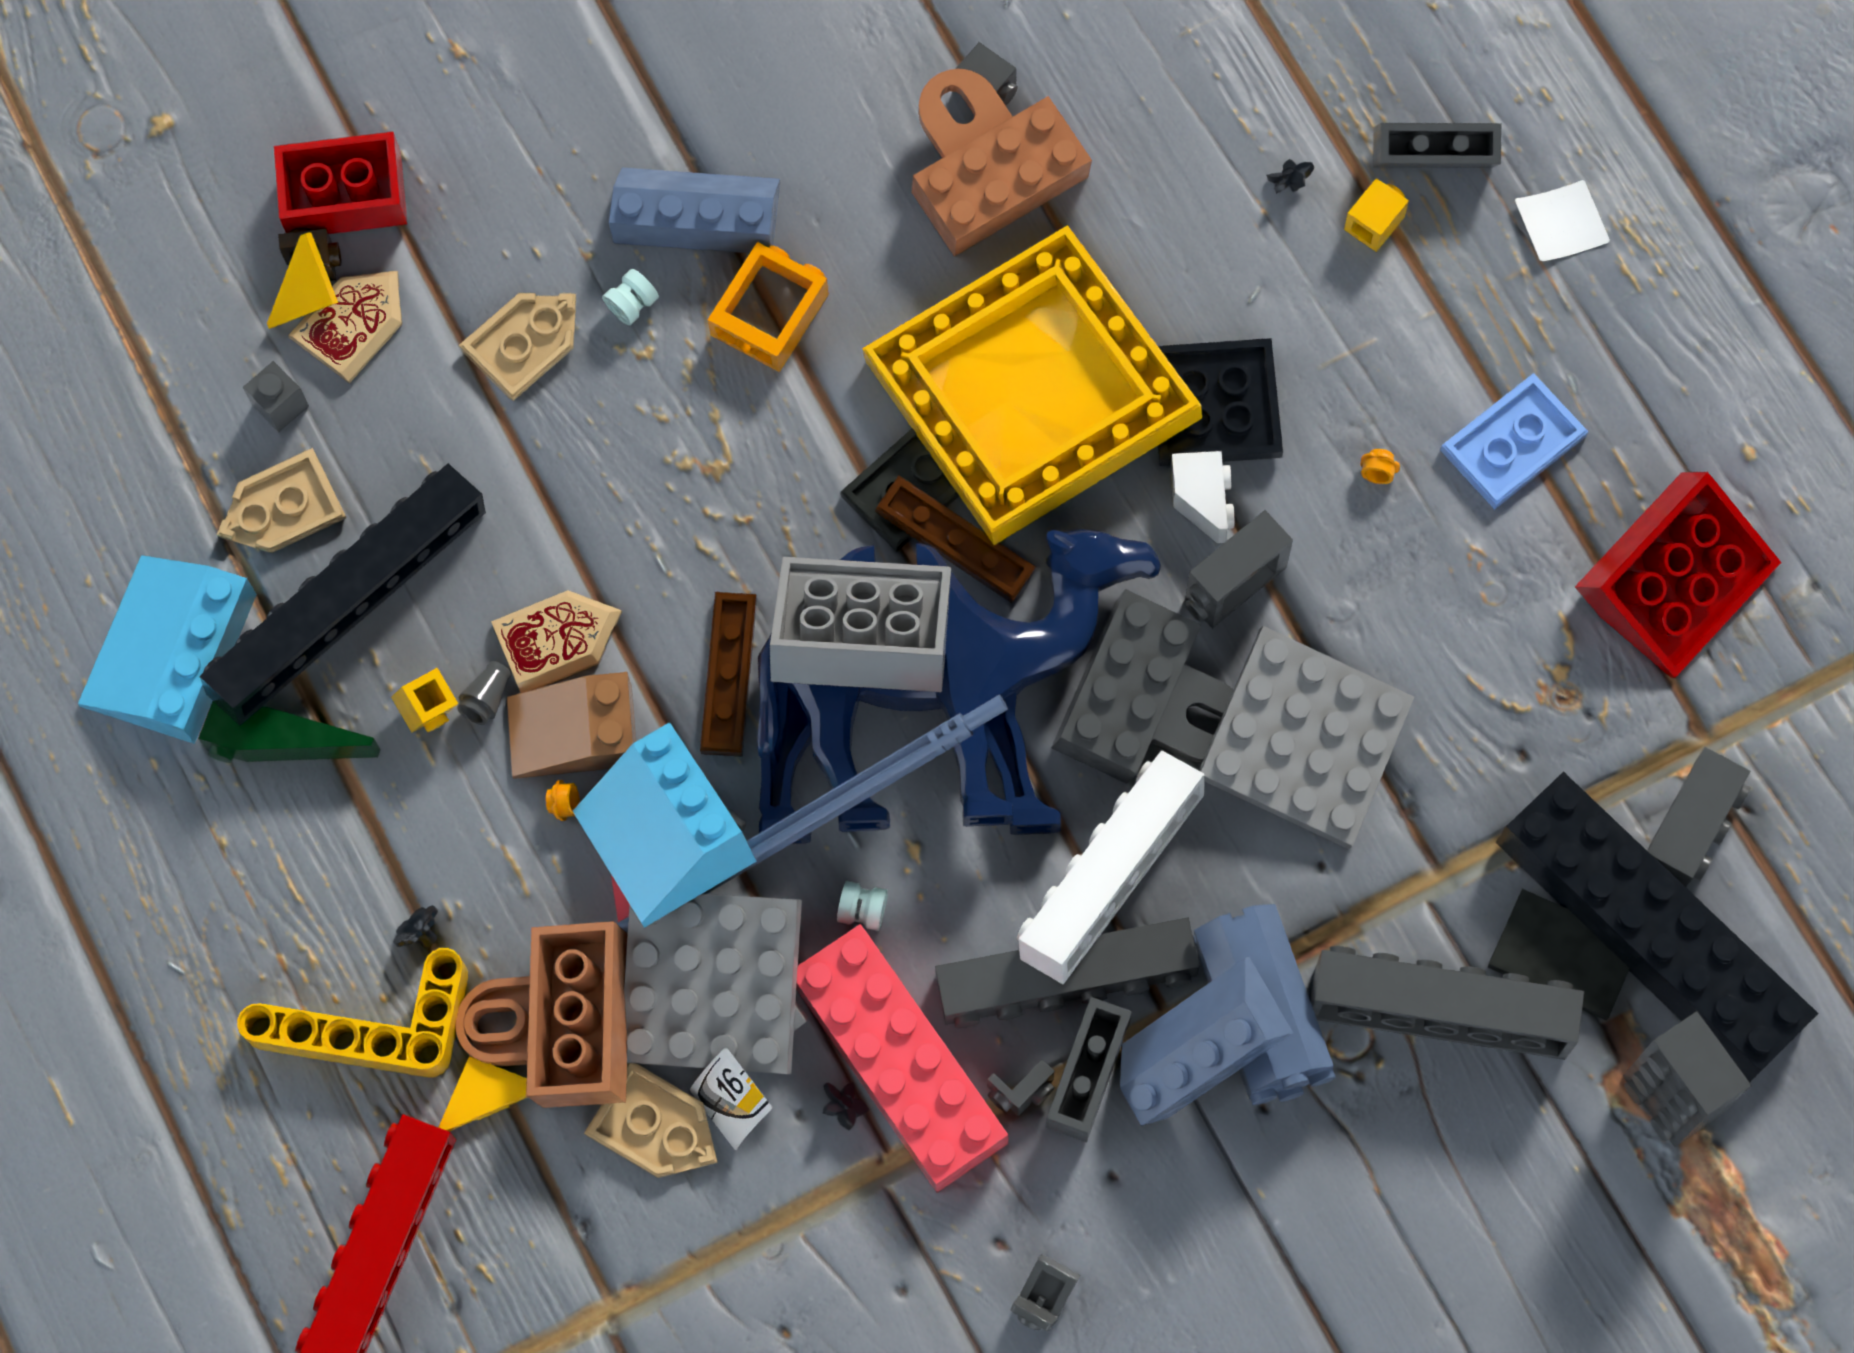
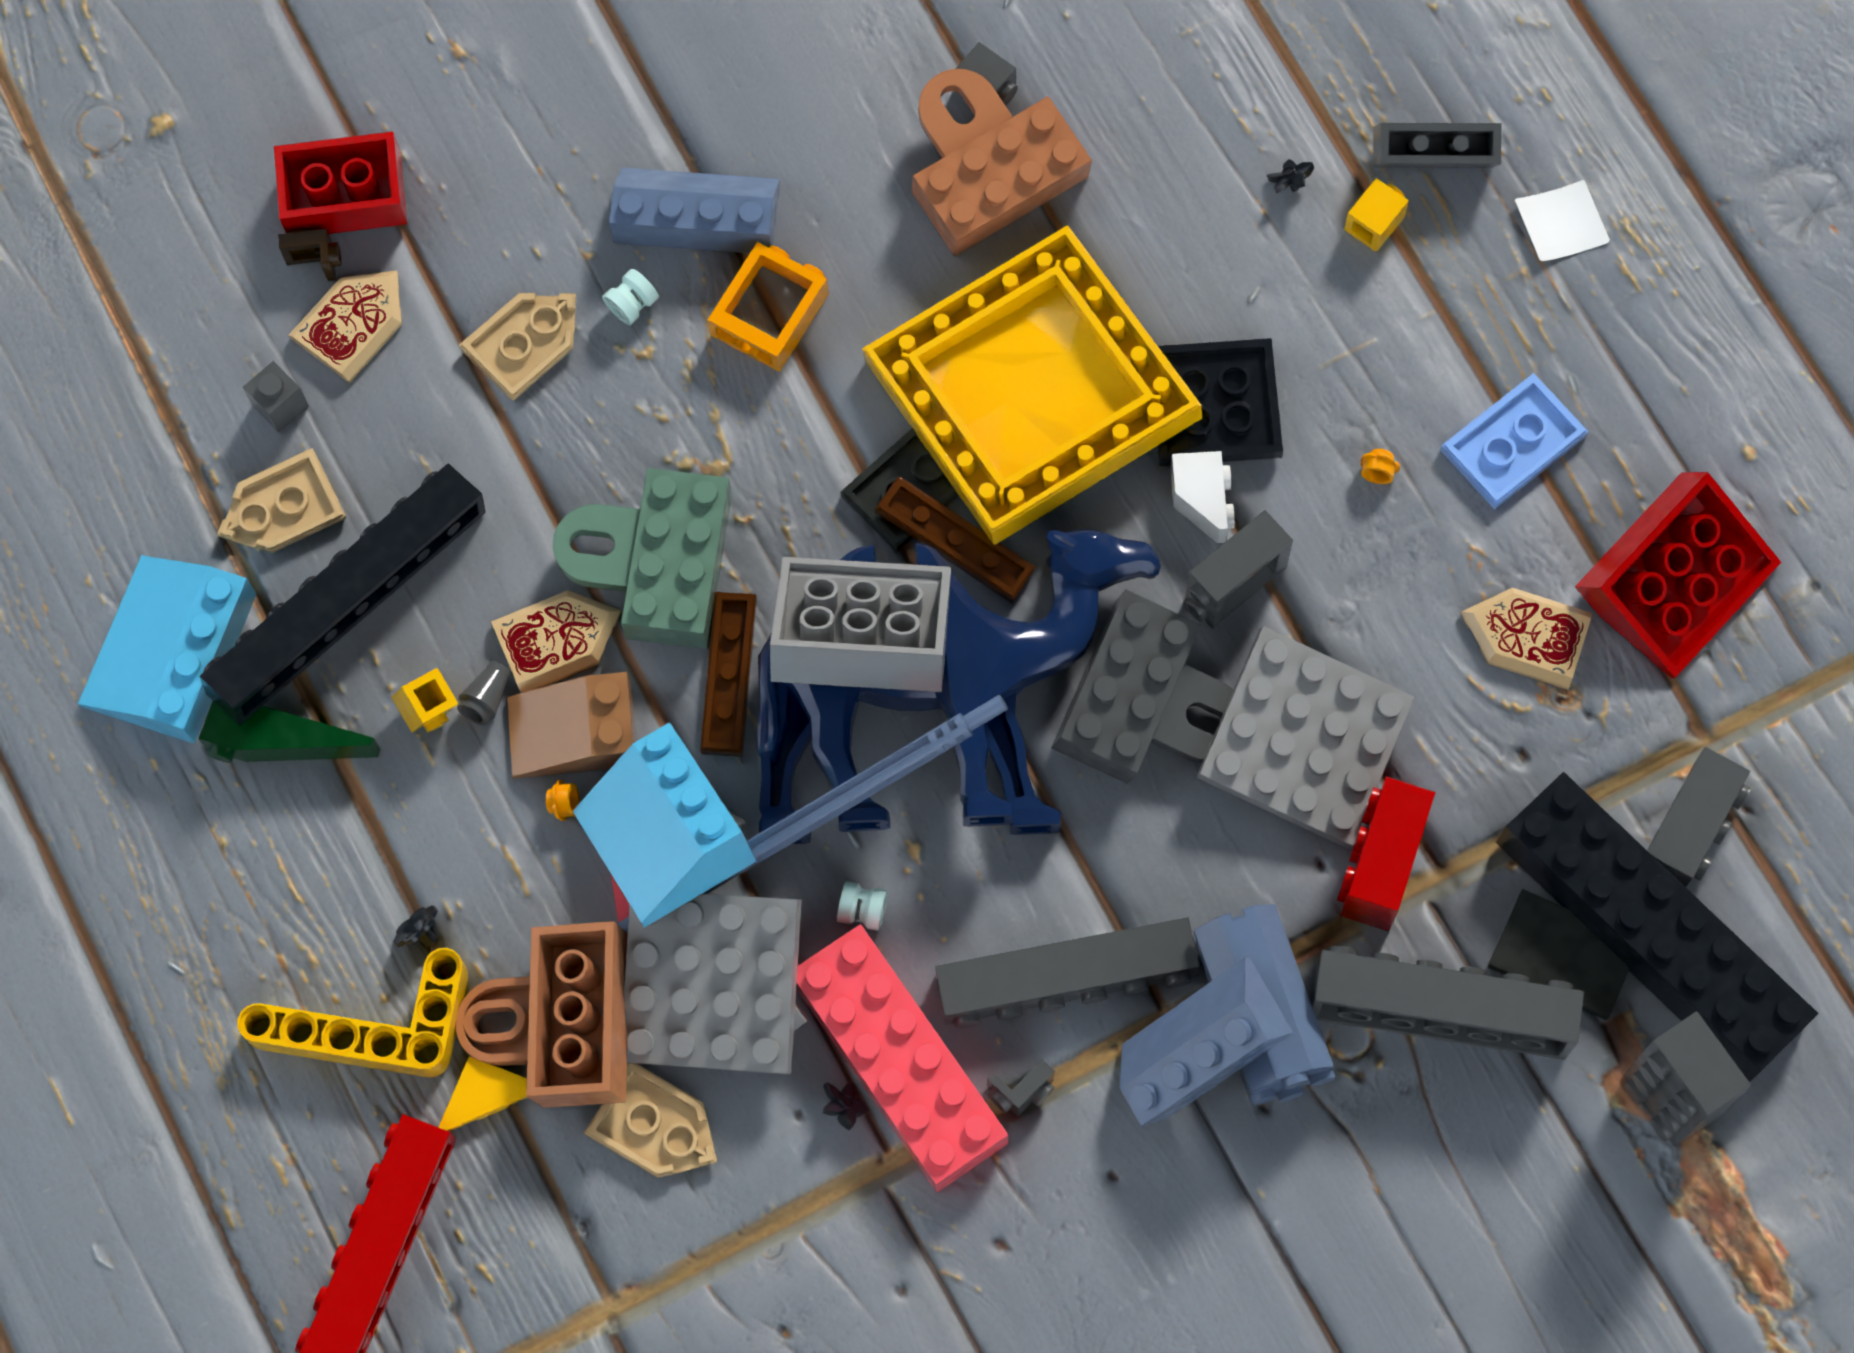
(304, 287): yellow tile -> none
(662, 555): none -> sand green brick
(730, 1098): sticker -> none
(1044, 1294): dark grey bracket -> none
(1088, 1069): dark grey brick -> none
(1110, 866): white brick -> none
(1384, 853): none -> red brick
(1529, 635): none -> tan tile

